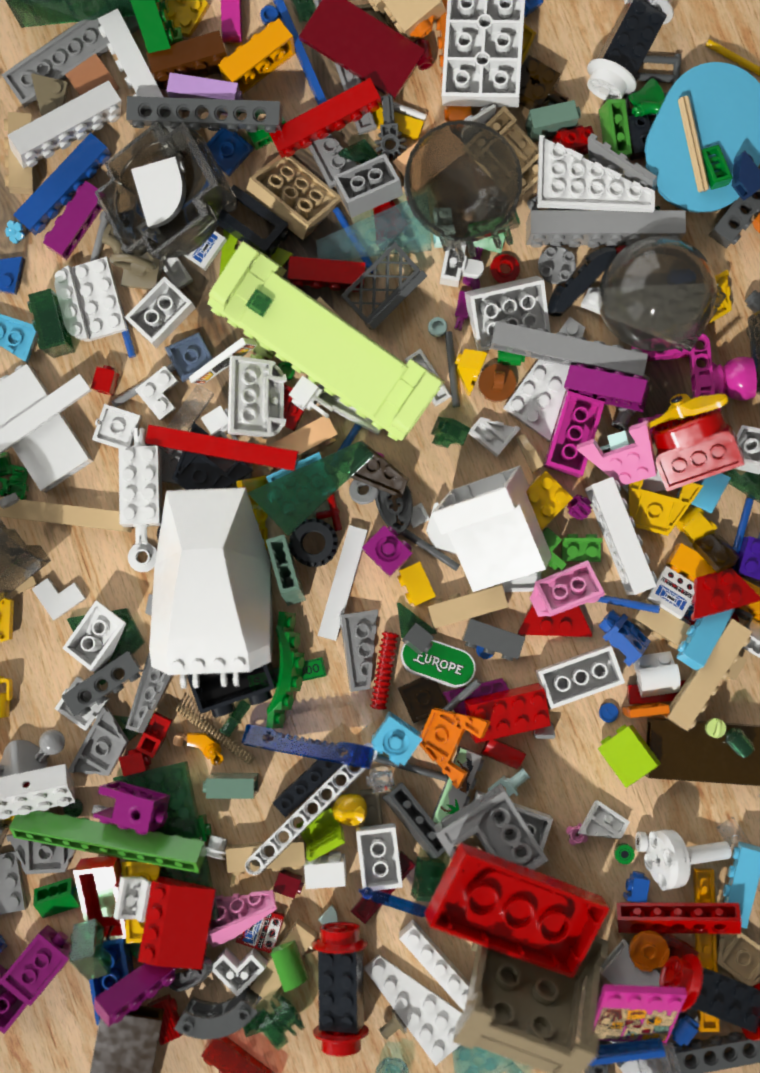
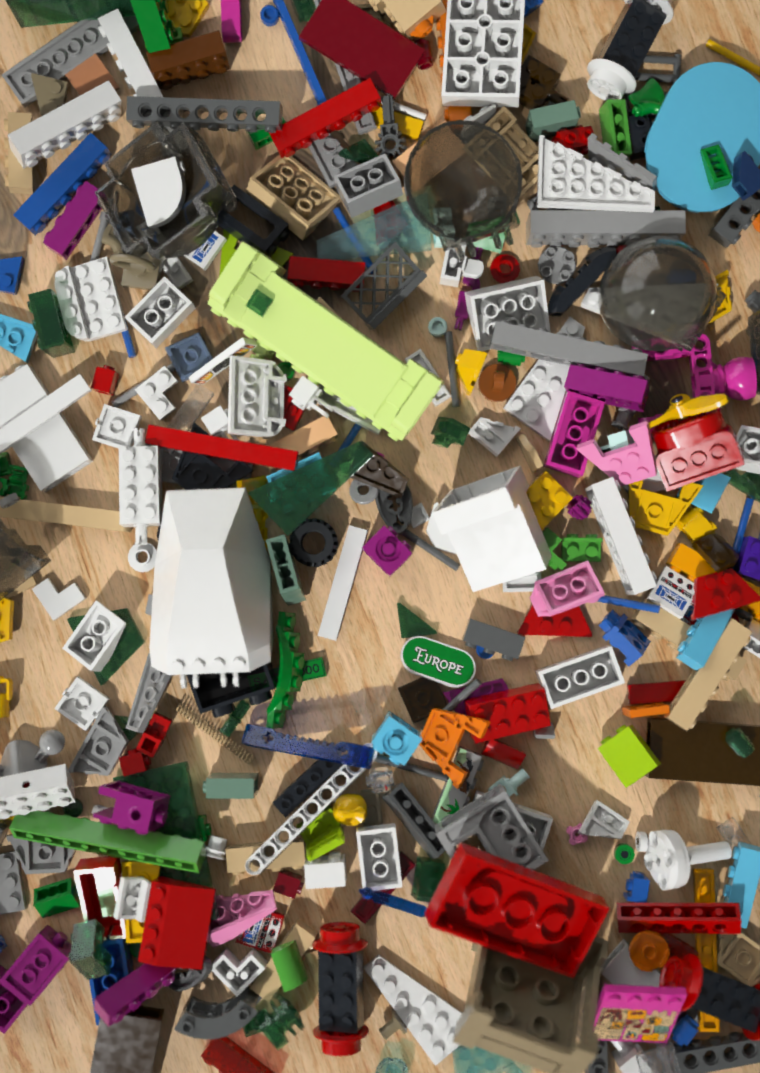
(14, 232): medium azure plant -> none
(74, 697): dark grey brick -> none
(170, 1018): red brick -> none
(202, 88): lavender piece -> none
(205, 743): light orange arm -> none
(229, 150): blue tile -> none
(258, 56): light orange brick -> none
(328, 916): light aqua tile -> none
(332, 512): red piece -> none
(358, 641): light grey wing -> none
(384, 671): red piece -> none
(416, 583): yellow brick -> none
(418, 639): dark grey brick -> none
(435, 962): white brick -> none
(467, 606): tan brick -> none
(608, 712): blue piece -> none
(629, 1051): blue tile -> none
(657, 674): white brick -> none
(693, 144): tan axle -> none
(715, 727): yellowish green tile -> none

